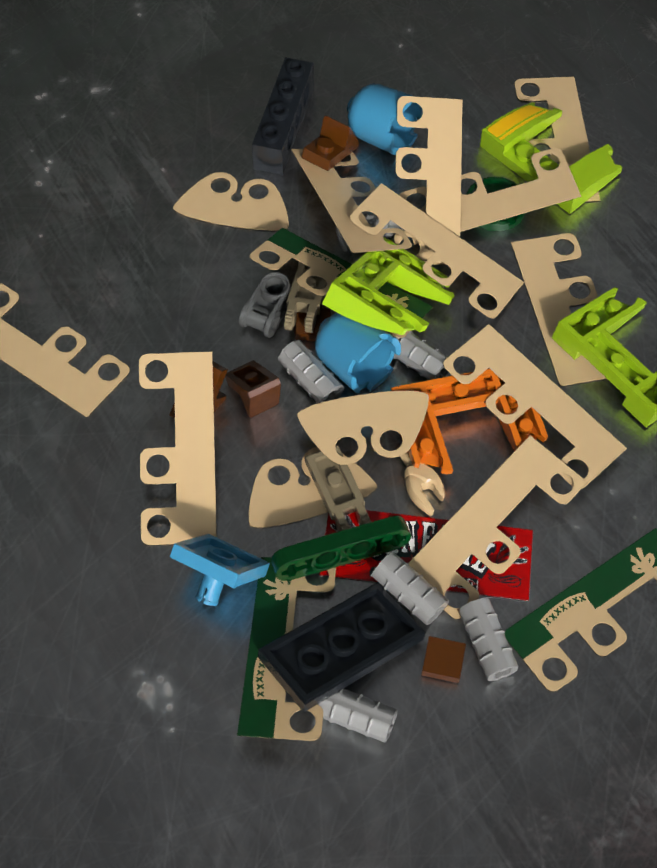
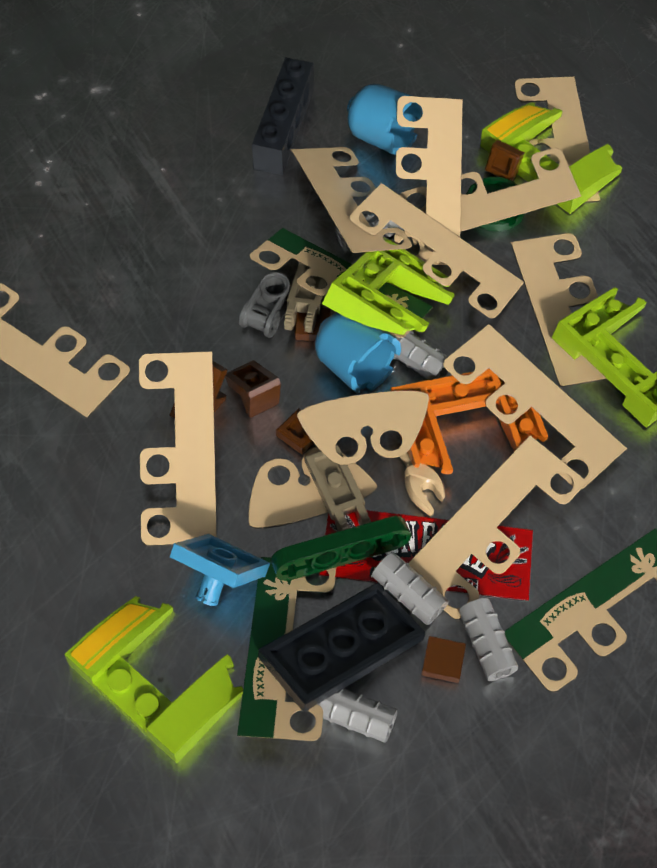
(170, 725): none -> lime wedge
(218, 208): tan piece -> none
(293, 434): none -> reddish brown tile
(310, 372): light grey axle -> none
(332, 145): reddish brown slope -> none
(504, 160): none -> reddish brown tile

